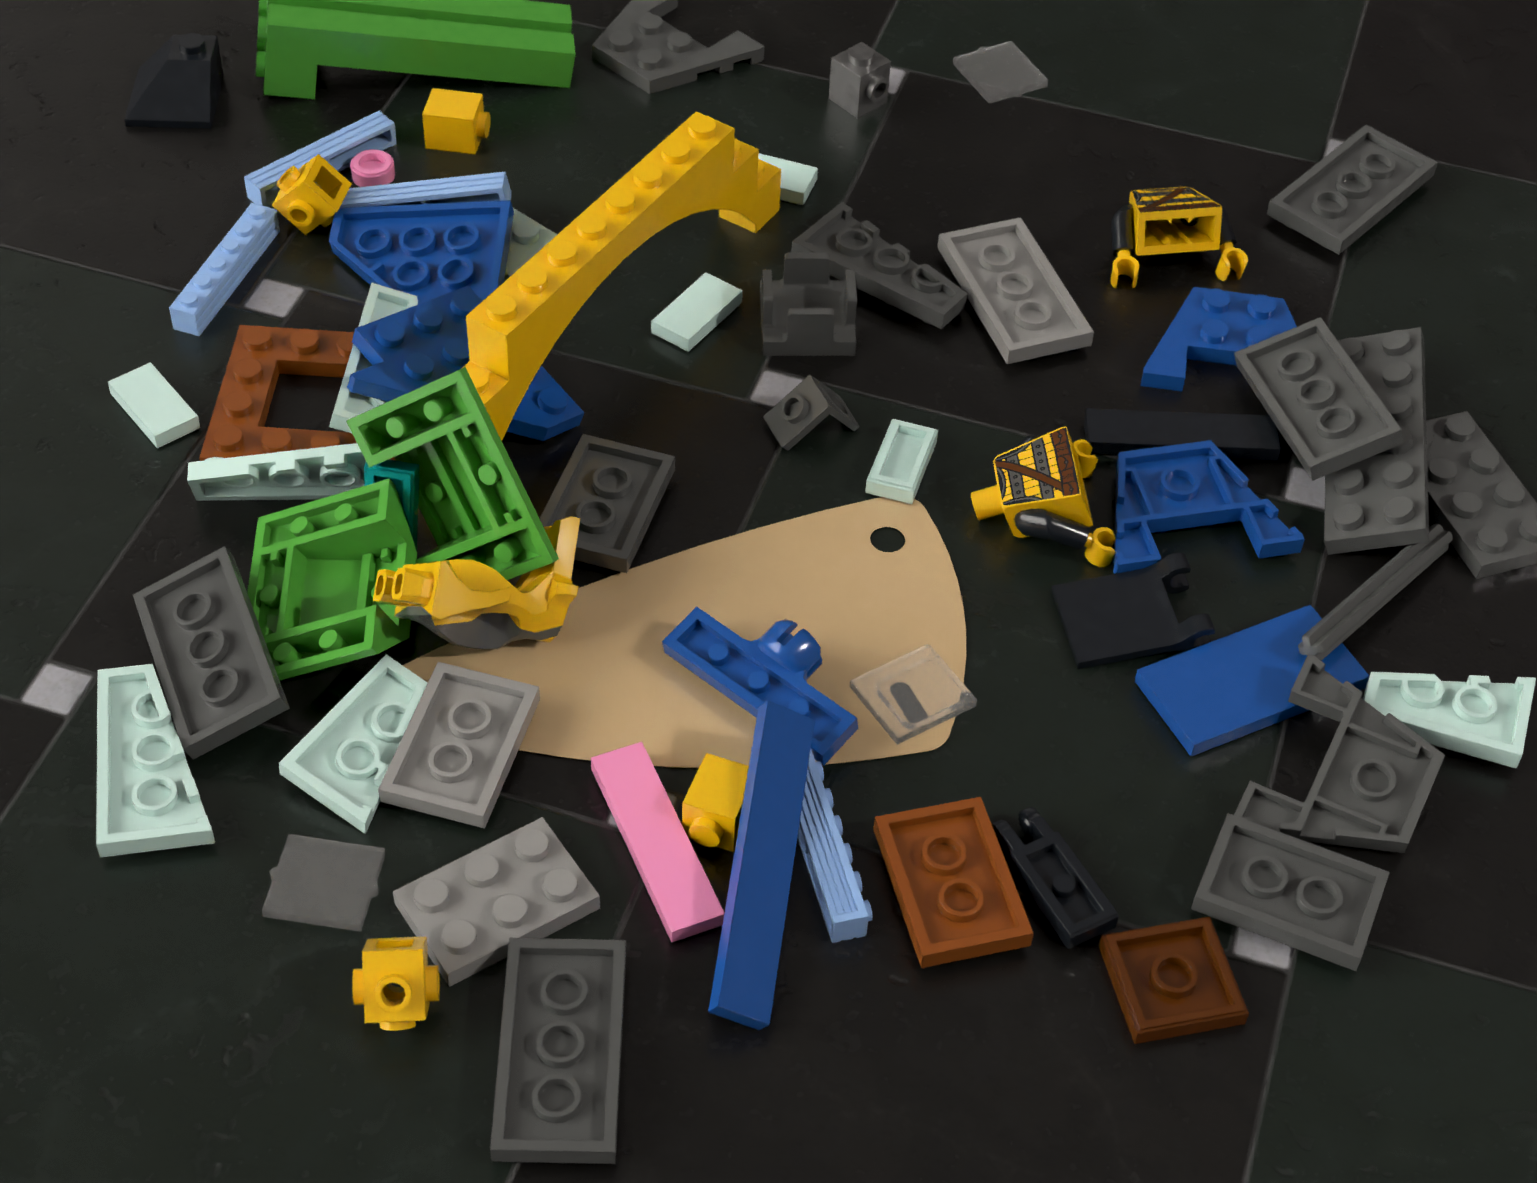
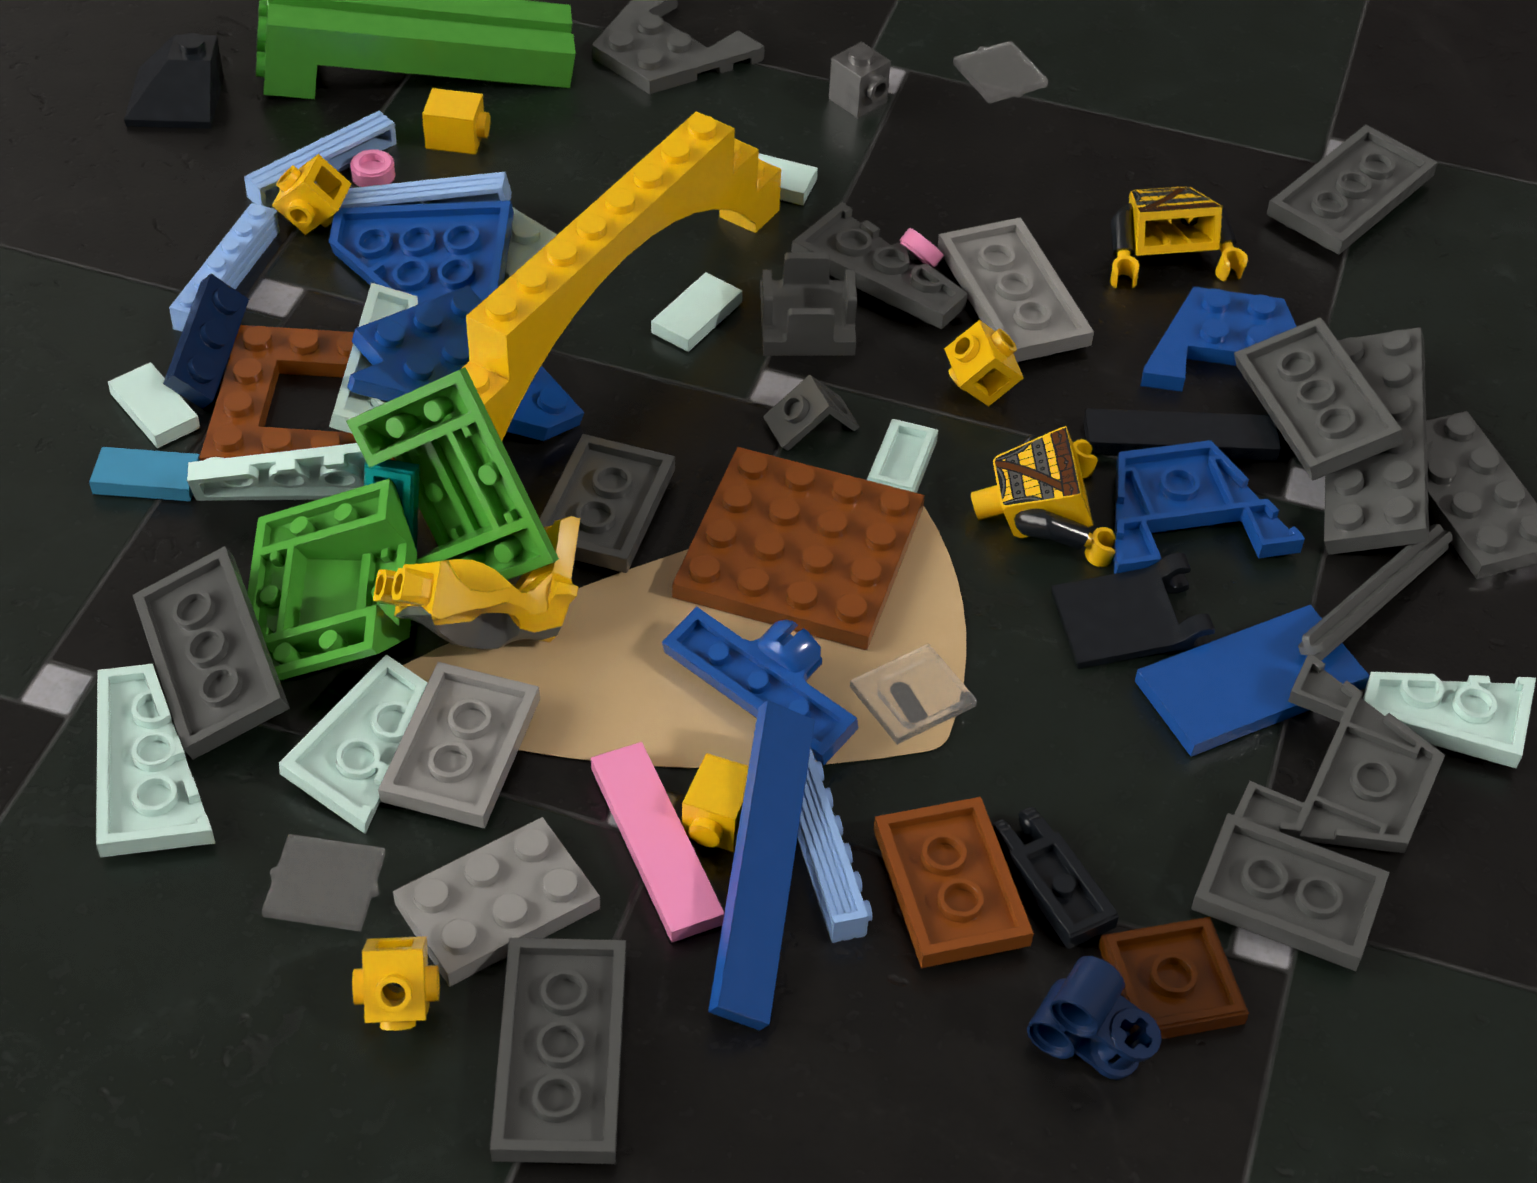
(142, 474): none -> dark azure tile
(206, 341): none -> dark blue plate
(799, 547): none -> dark orange plate
(921, 248): none -> bright pink tile
(984, 362): none -> yellow brick
(1093, 1020): none -> dark blue piece

